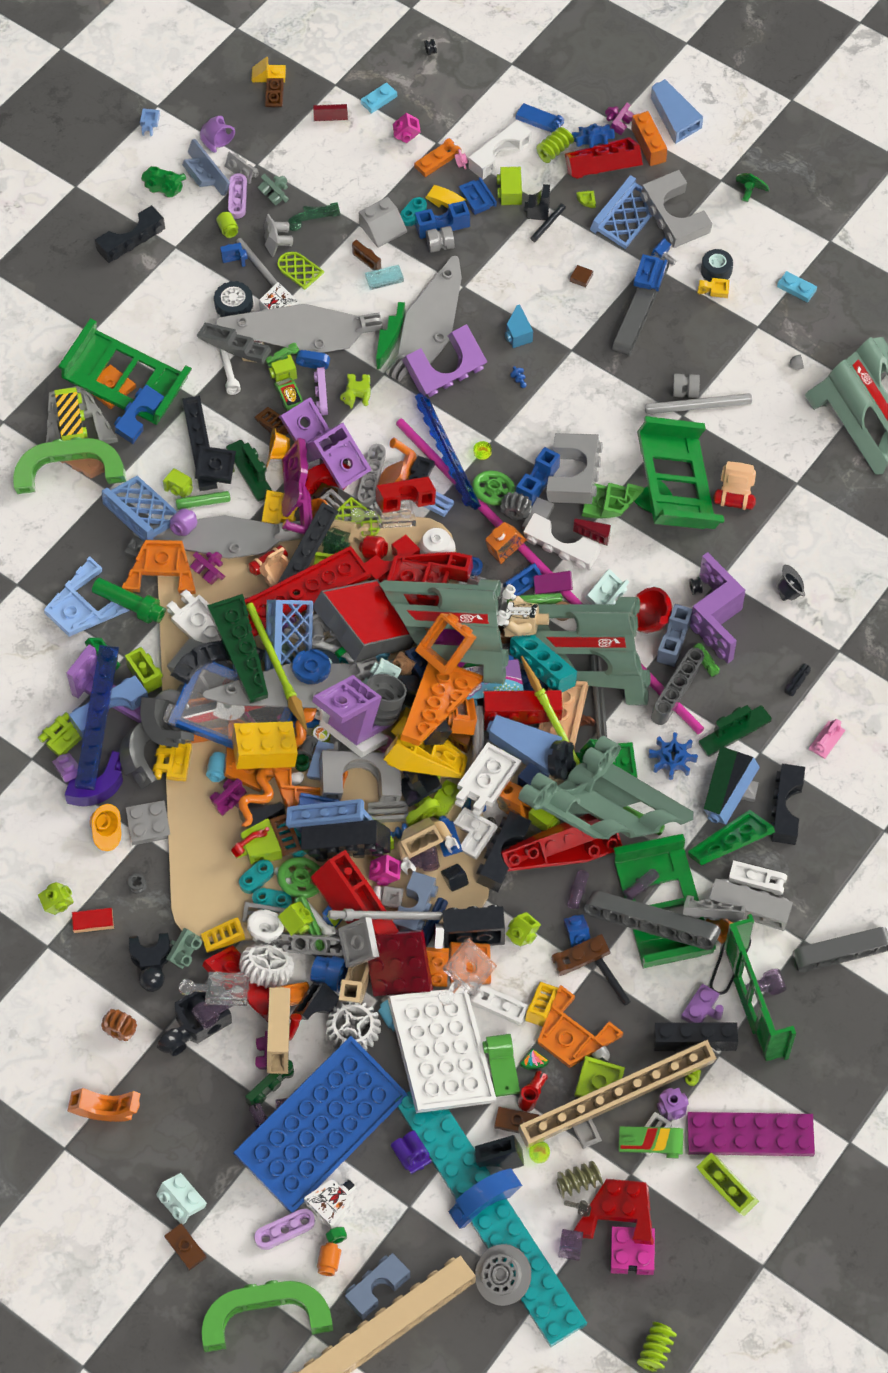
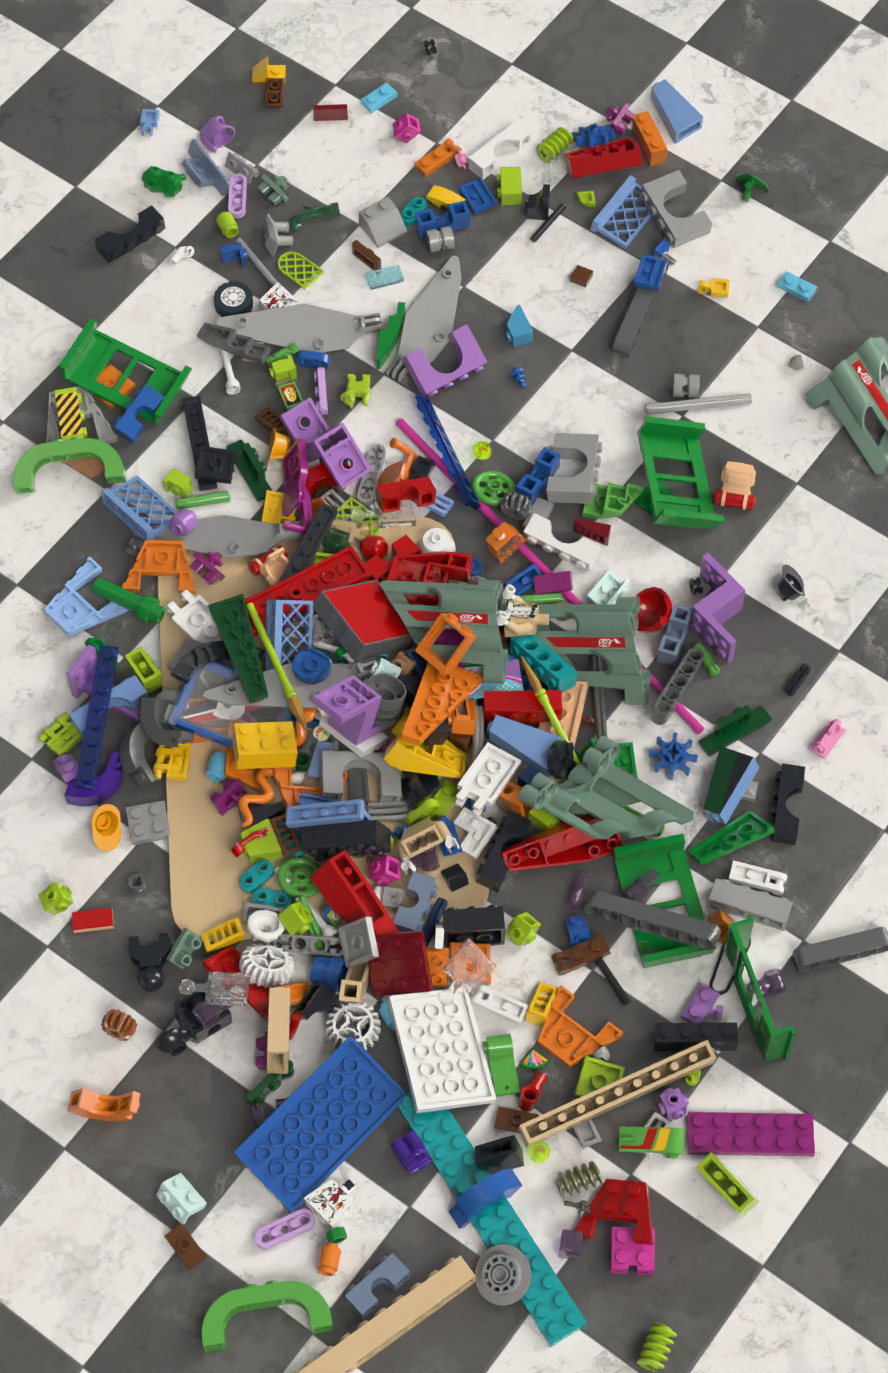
(180, 253): none -> white arm
(350, 914): light grey bar -> none
(358, 784): none -> dark grey tile
(539, 118): blue hinge -> none
(714, 912): light grey wing -> none
(717, 264): black wheel -> none

